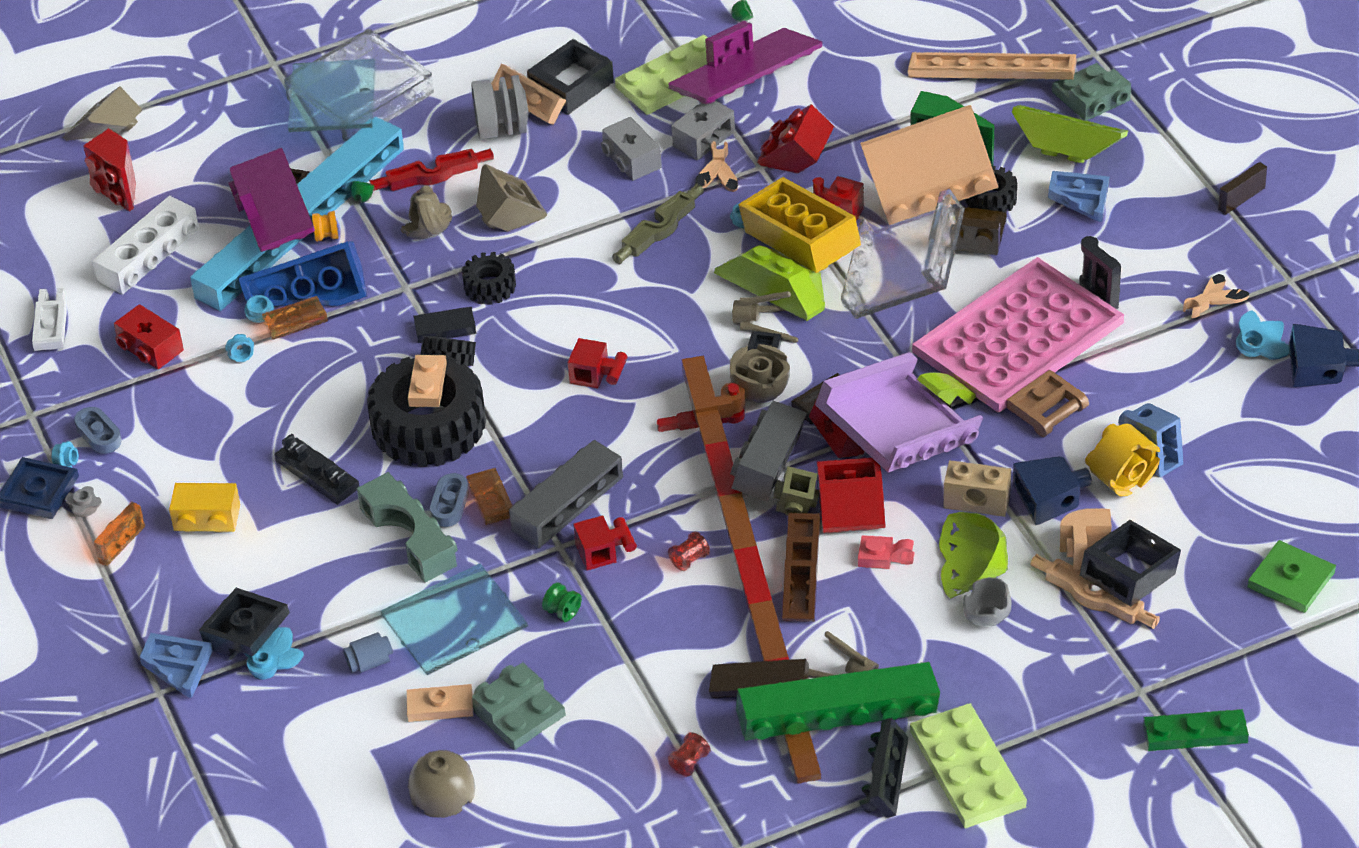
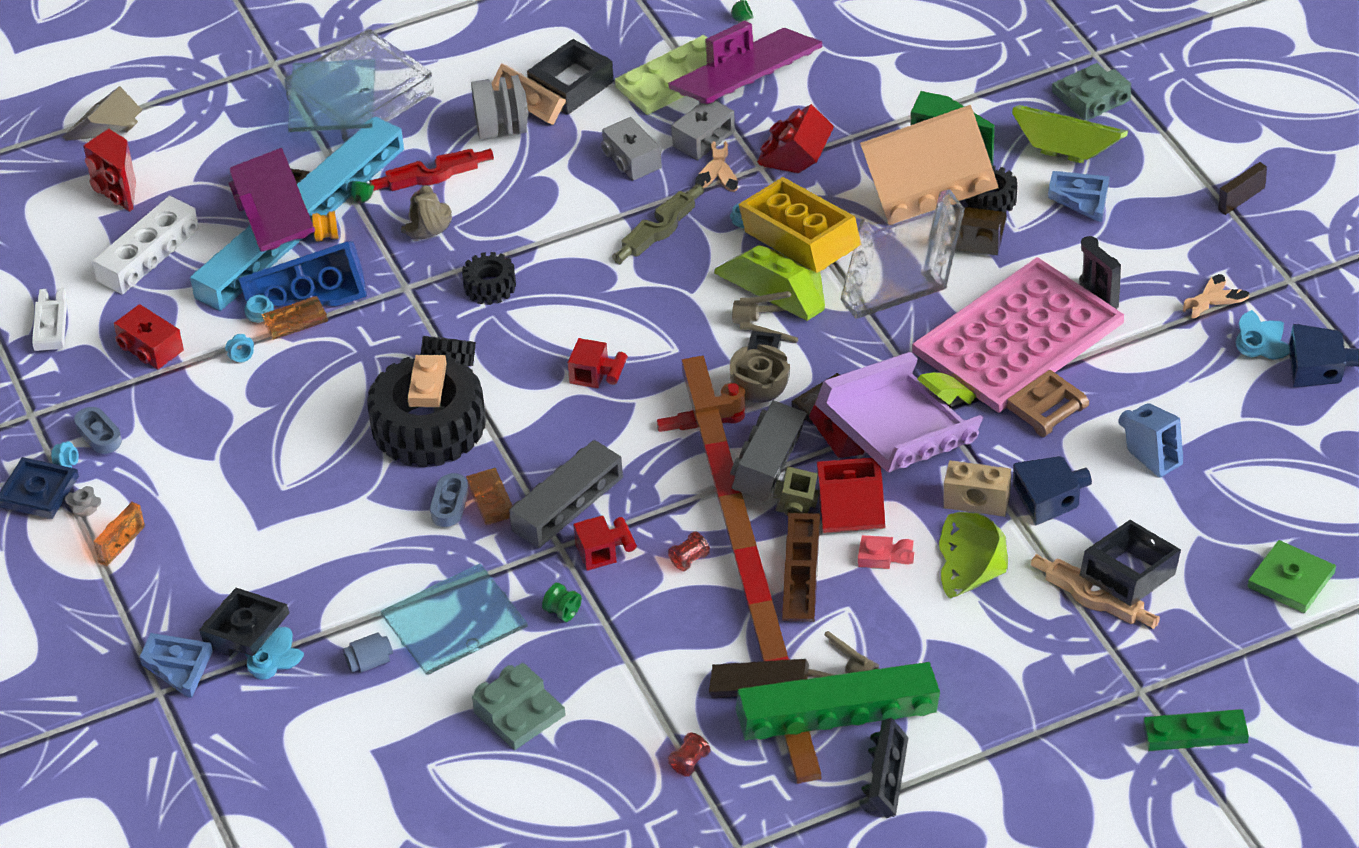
(205, 507): yellow brick -> none
(316, 469): black plate -> none
(389, 504): sand green arch -> none
(439, 702): light nougat plate -> none
(441, 783): dark tan cylinder -> none
(445, 323): black tile -> none
(506, 200): dark tan slope -> none
(842, 193): red brick -> none
(968, 765): yellowish green plate -> none
(988, 602): light grey hair -> none
(992, 65): light nougat tile -> none
(1082, 530): light nougat brick -> none
(1123, 458): yellow brick -> none

